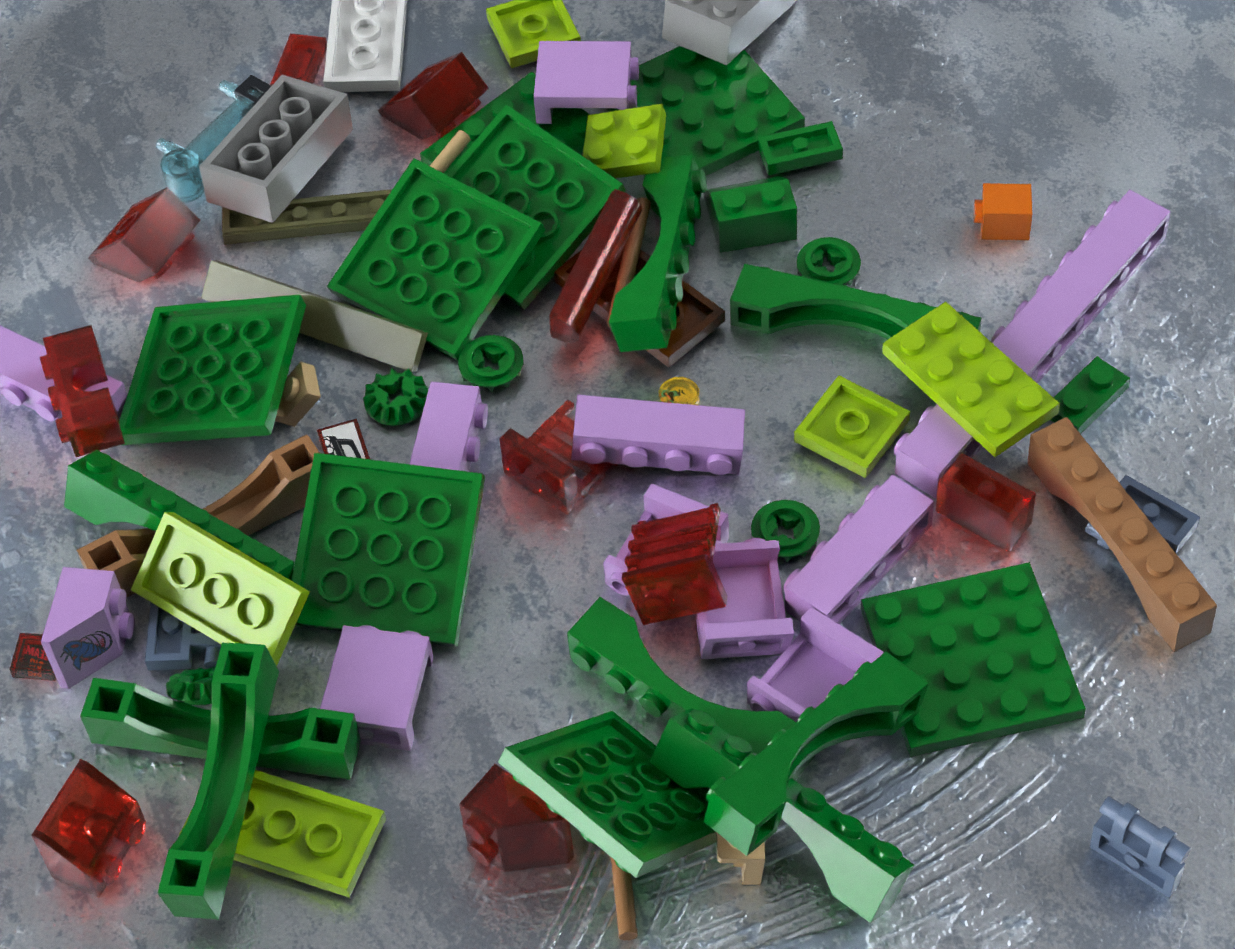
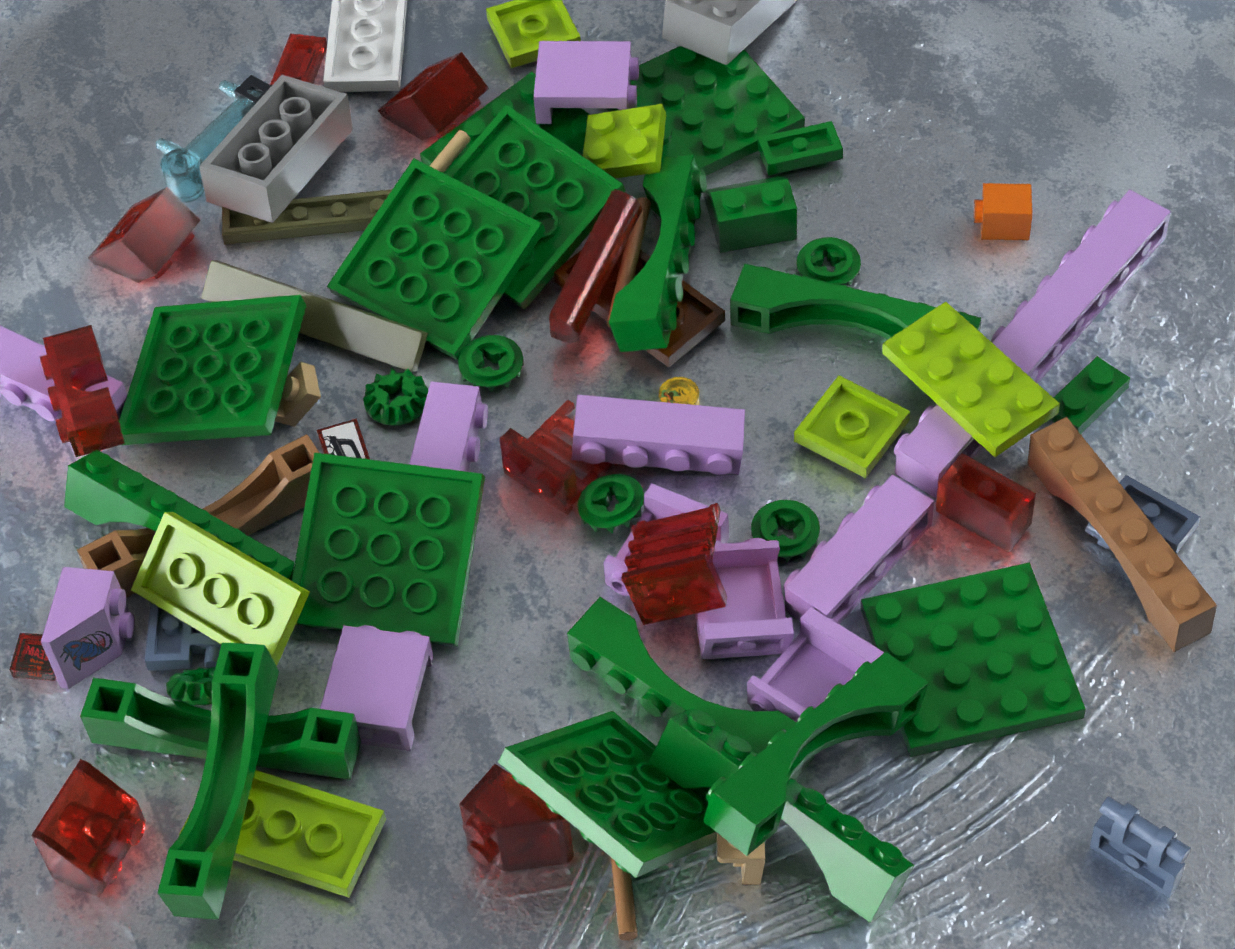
(598, 495): none -> green gear

